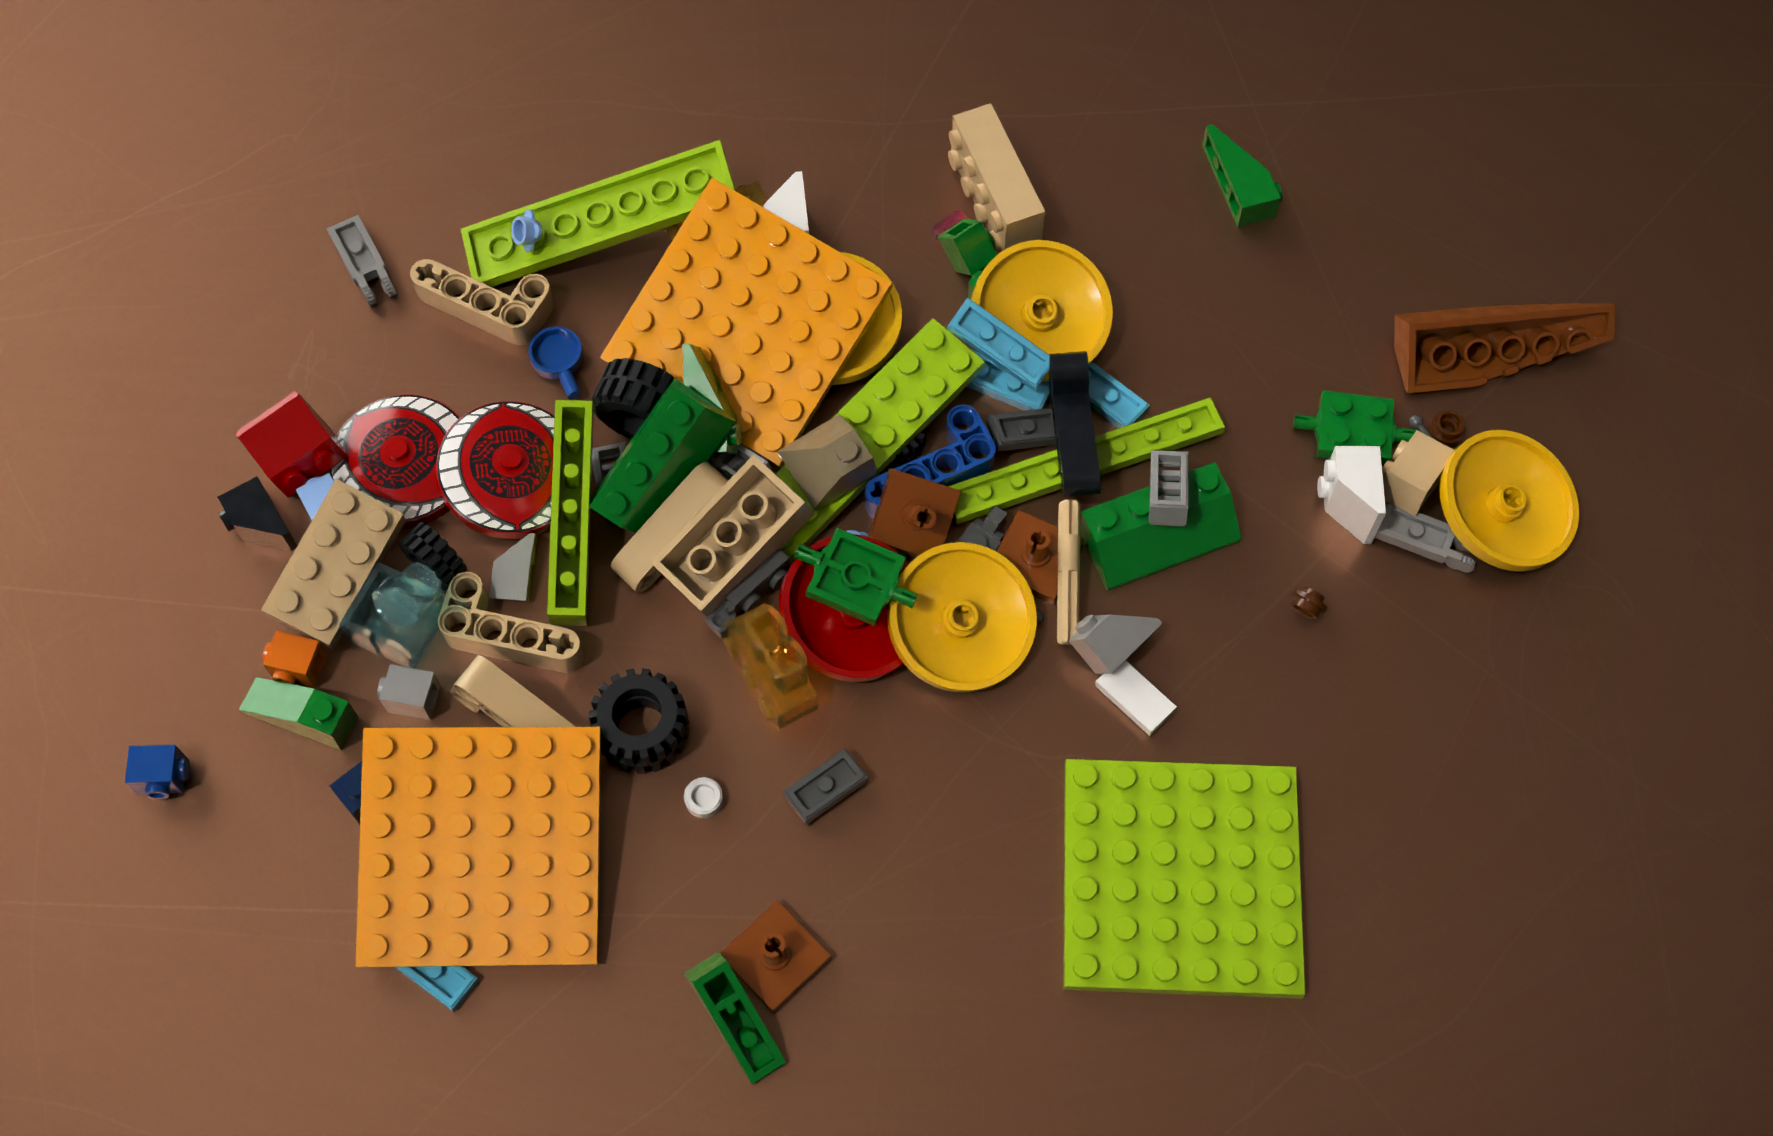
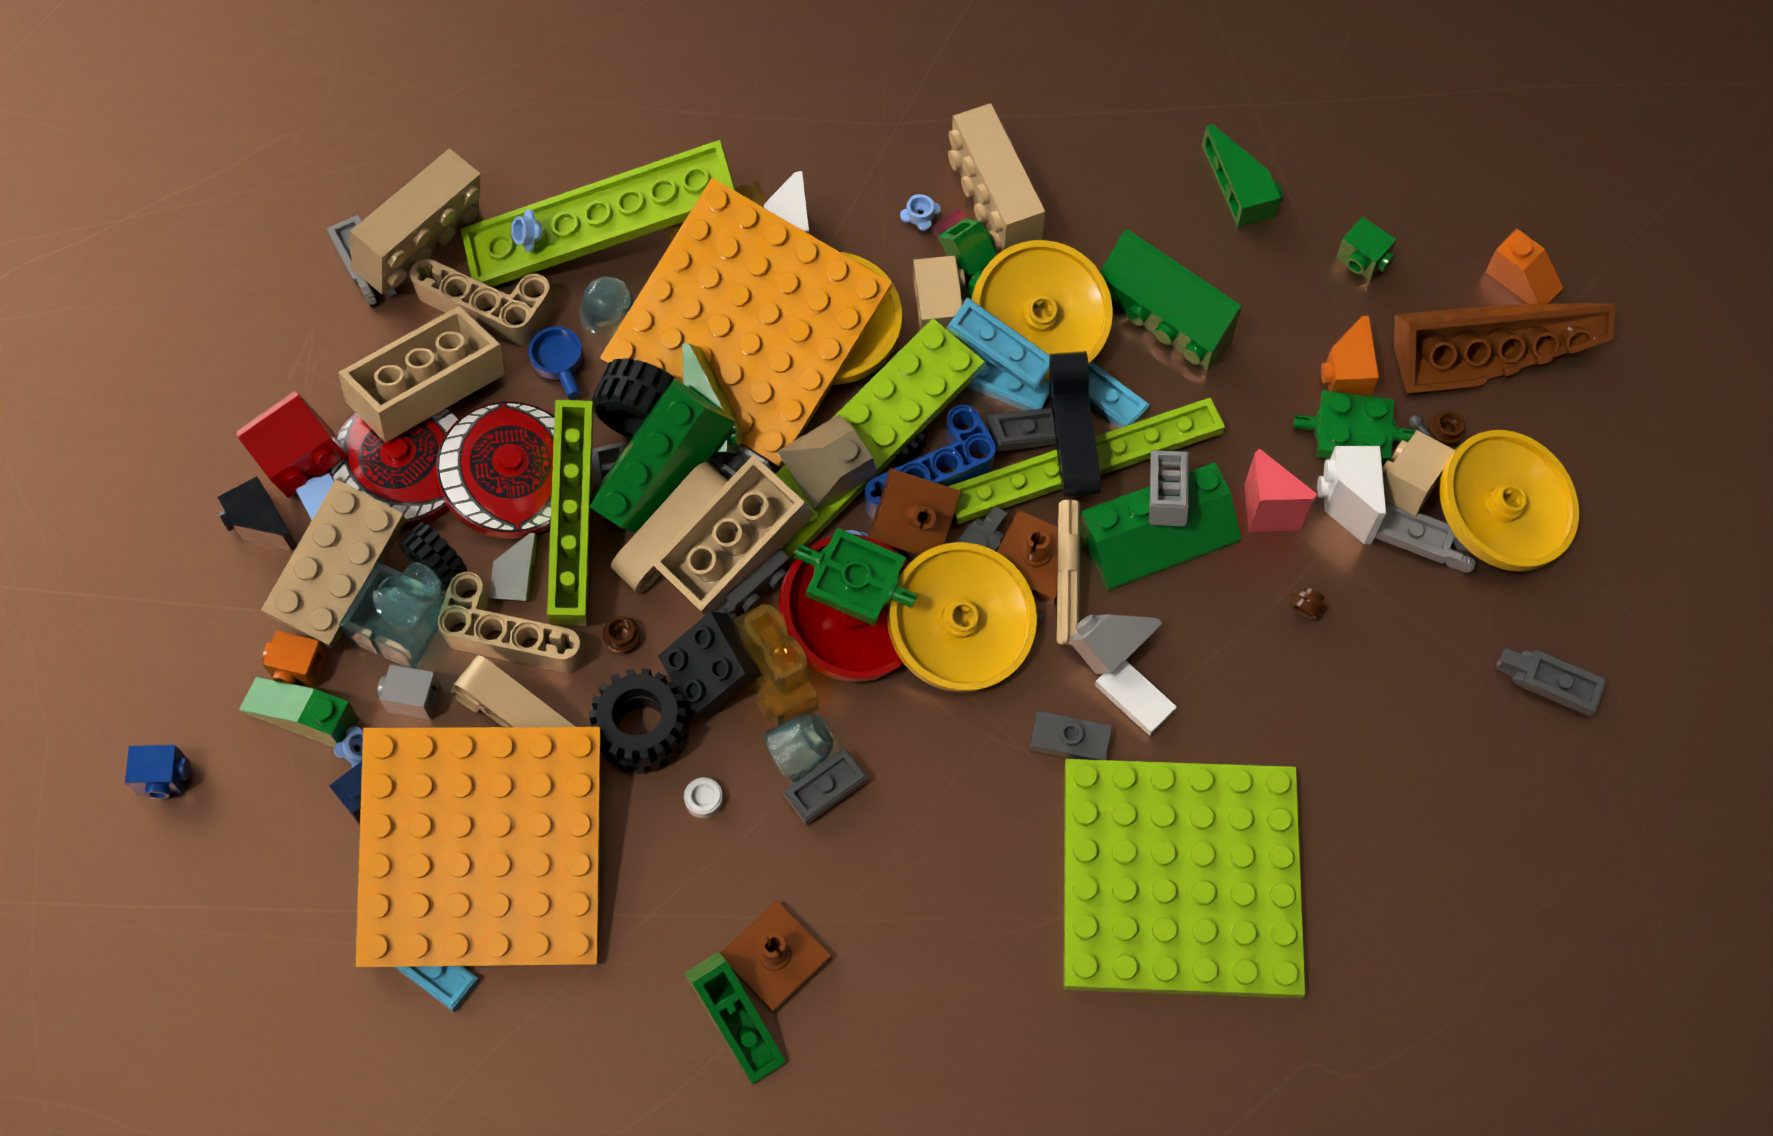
(346, 750): none -> light blue plate
(415, 221): none -> tan brick
(422, 373): none -> tan brick
(604, 303): none -> clear light blue hair
(618, 625): none -> reddish brown plate
(709, 664): none -> black brick
(799, 745): none -> clear light blue hair
(920, 203): none -> light blue plate
(938, 289): none -> tan brick
(1070, 737): none -> dark grey plate
(1170, 300): none -> green slope
(1275, 497): none -> coral slope
(1352, 362): none -> orange slope
(1367, 249): none -> green brick
(1525, 269): none -> orange slope
(1553, 679): none -> dark grey hinge

